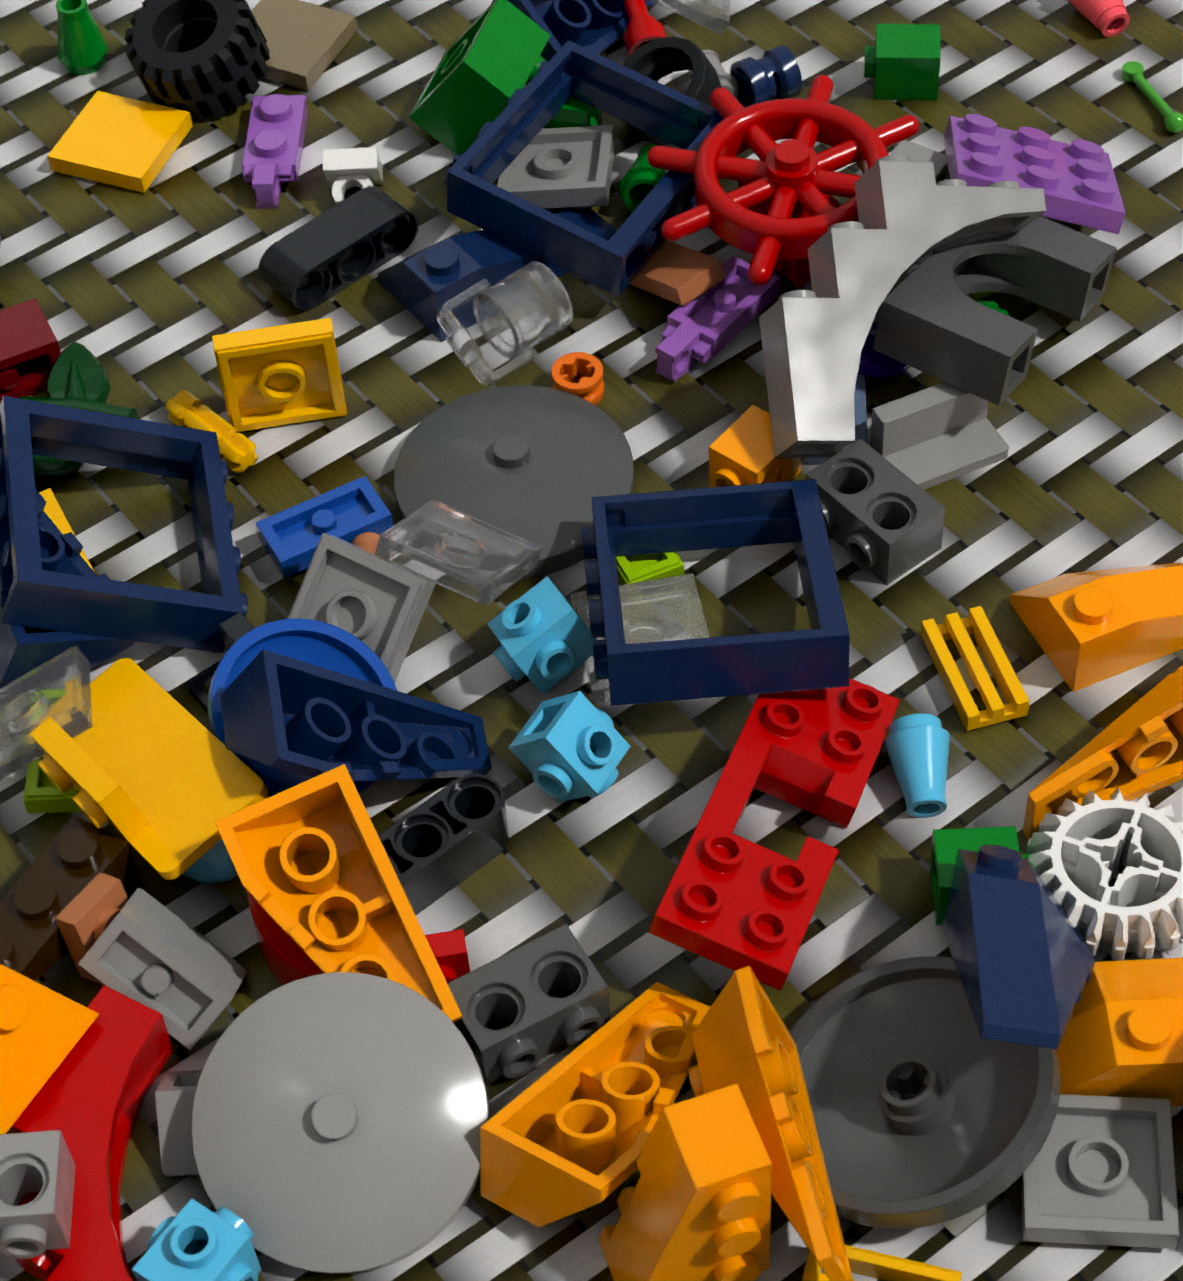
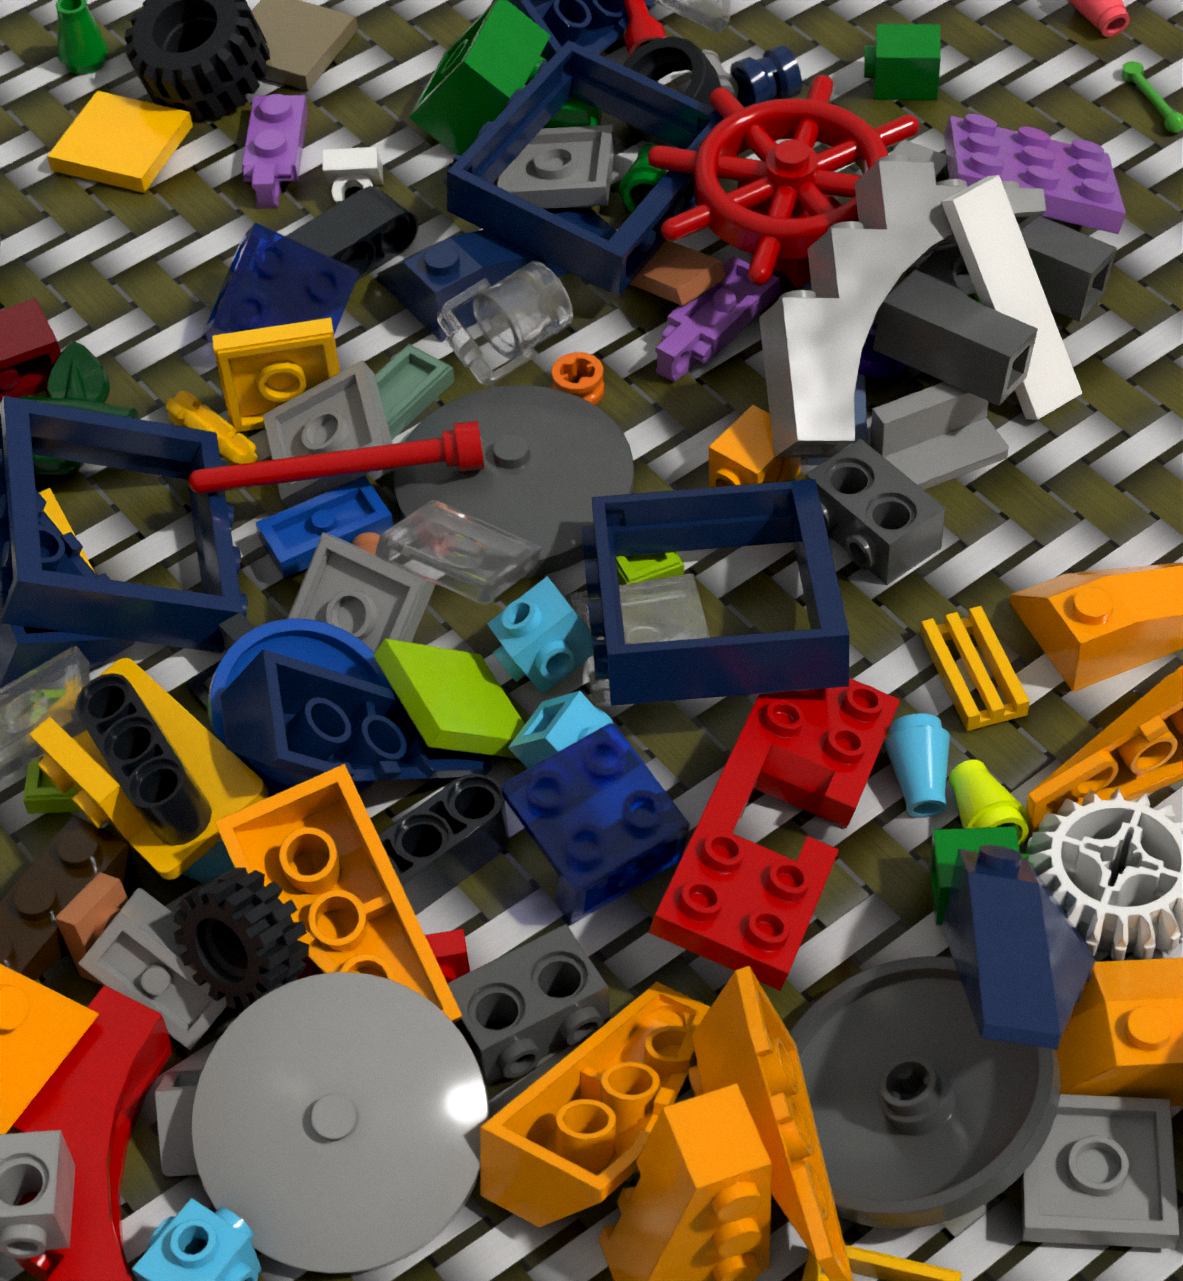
(143, 759): none -> black beam
(240, 937): none -> black tyre
(278, 284): none -> clear blue bracket
(327, 418): none -> light grey plate
(411, 385): none -> sand green tile
(450, 697): none -> lime tile
(456, 448): none -> red piece
(598, 820): none -> clear blue bracket
(985, 801): none -> neon yellow cone
(1009, 284): none -> white tile

